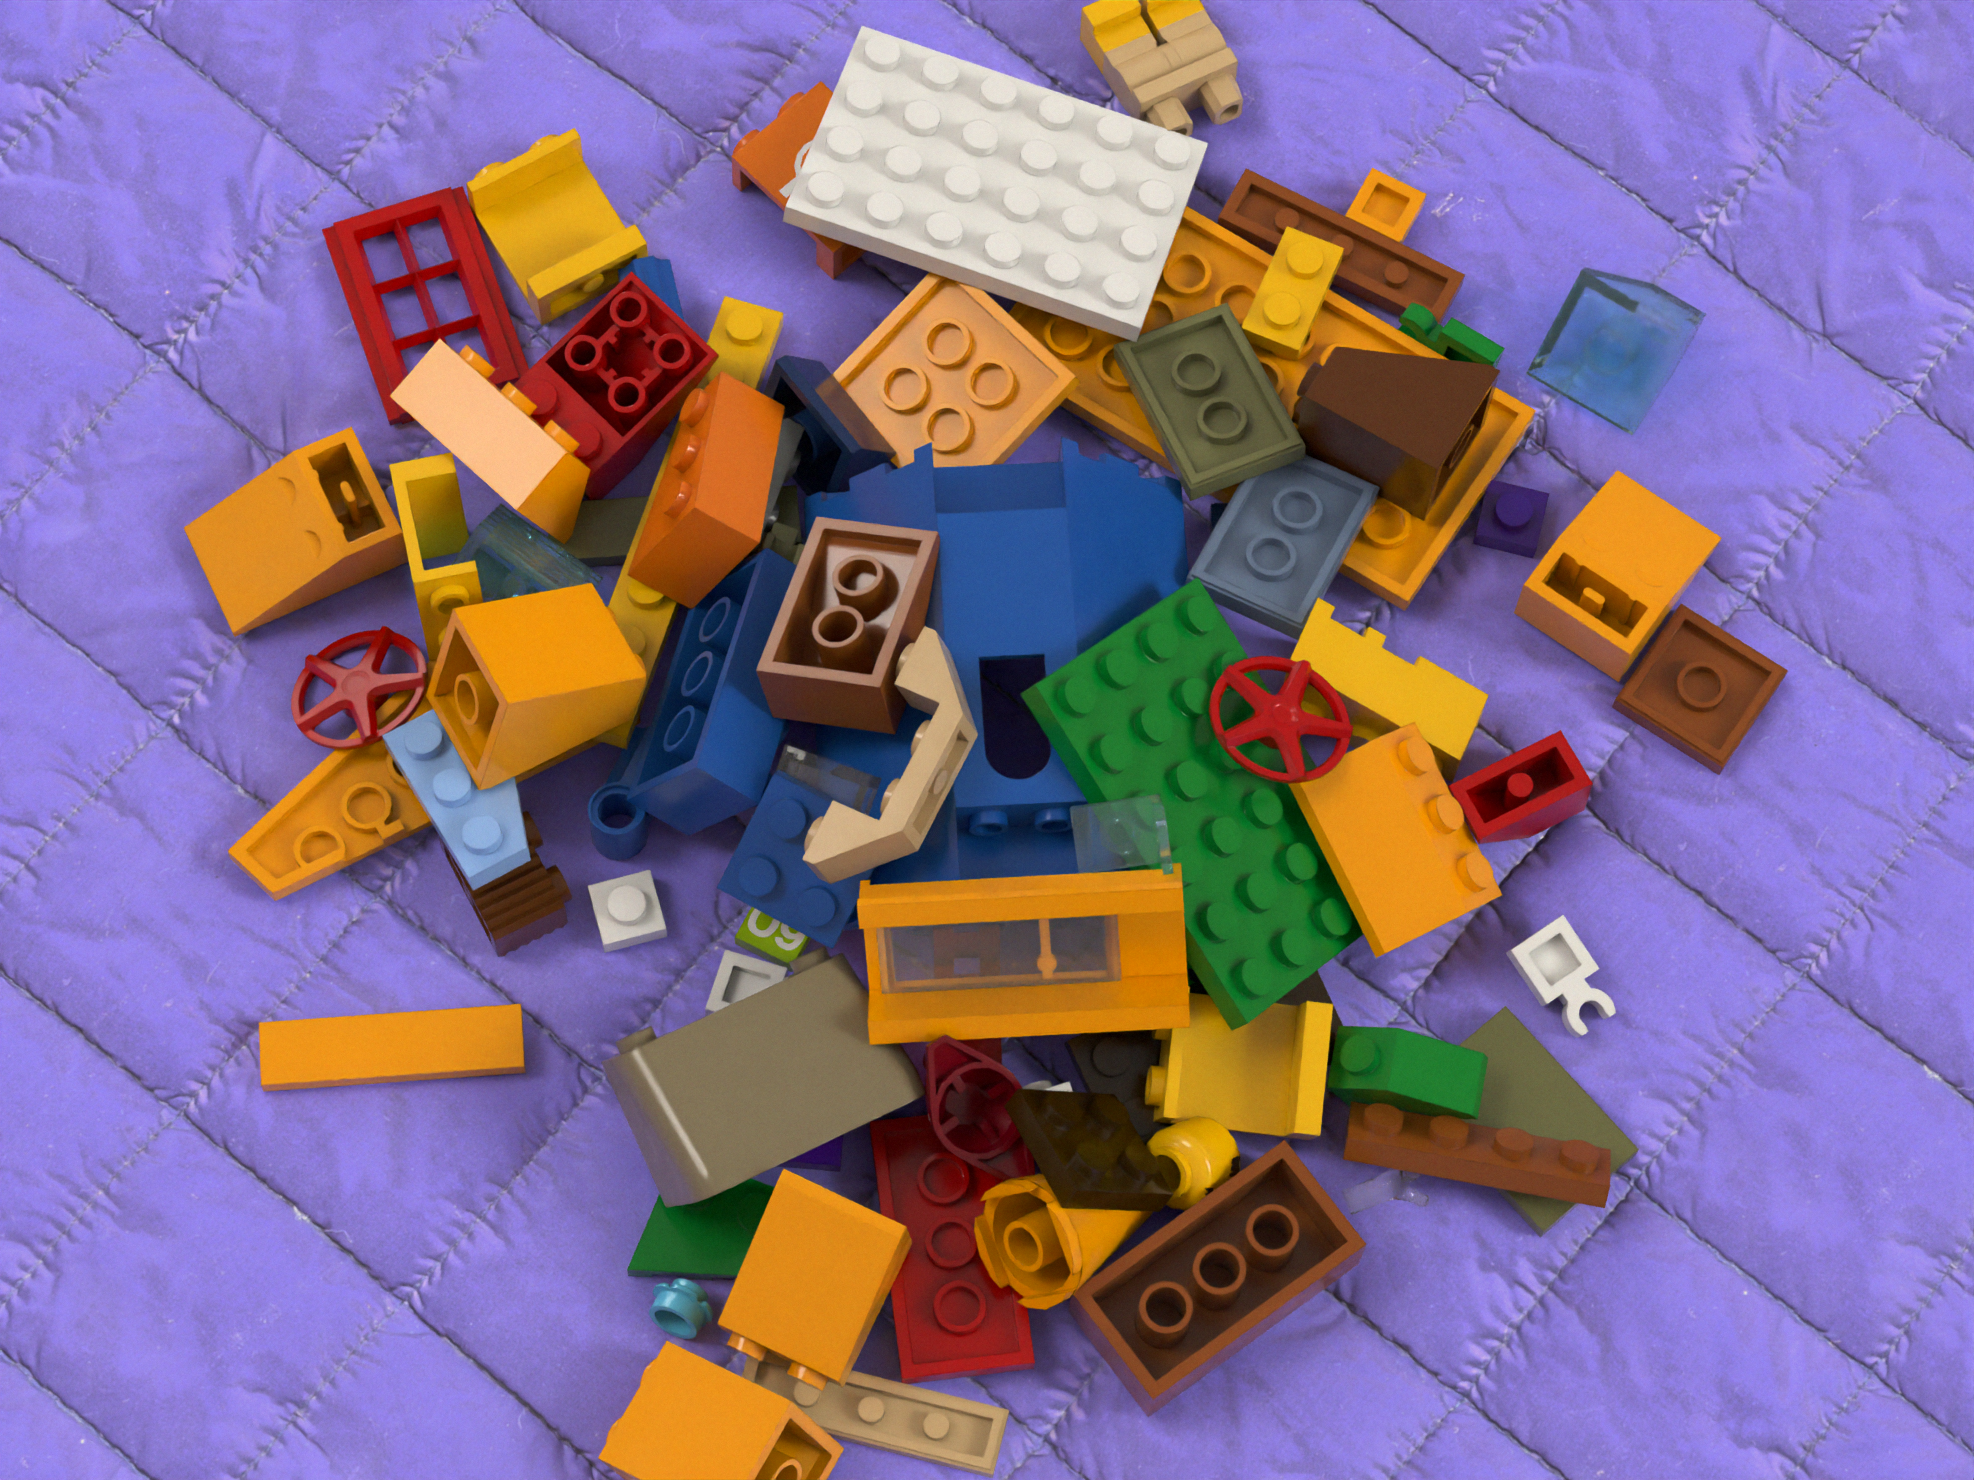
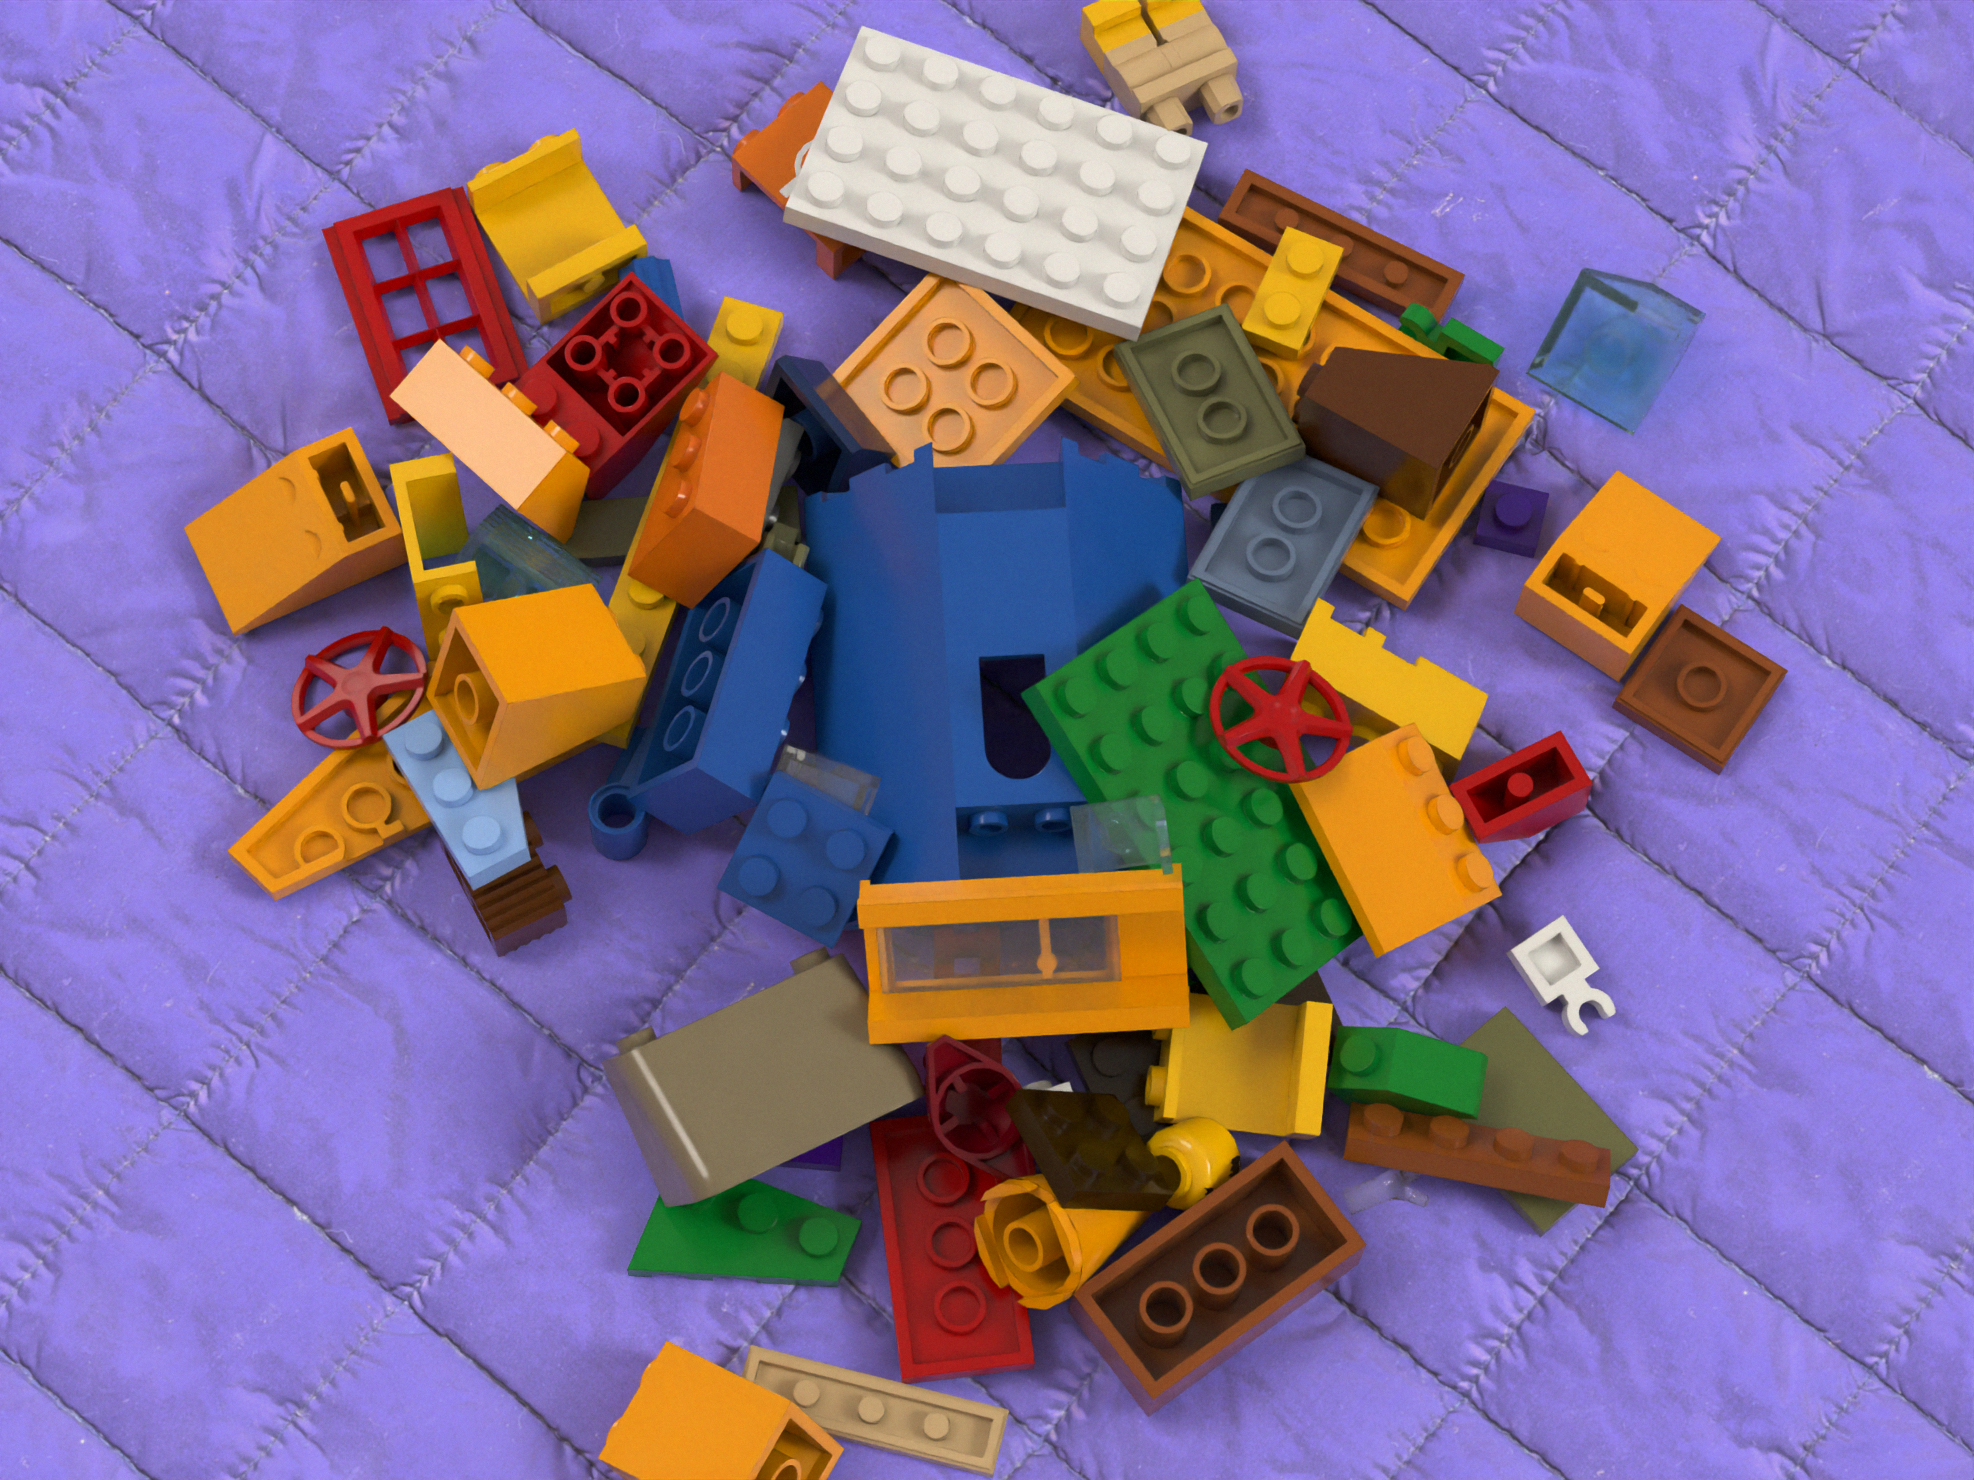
(391, 1047): light orange tile -> none
(627, 911): white plate -> none
(680, 1308): medium azure plate -> none
(741, 977): white plate -> none
(771, 939): lime tile -> none
(813, 1281): light orange slope -> none
(846, 622): dark orange slope -> none
(853, 842): tan slope -> none
(1386, 205): light orange plate -> none

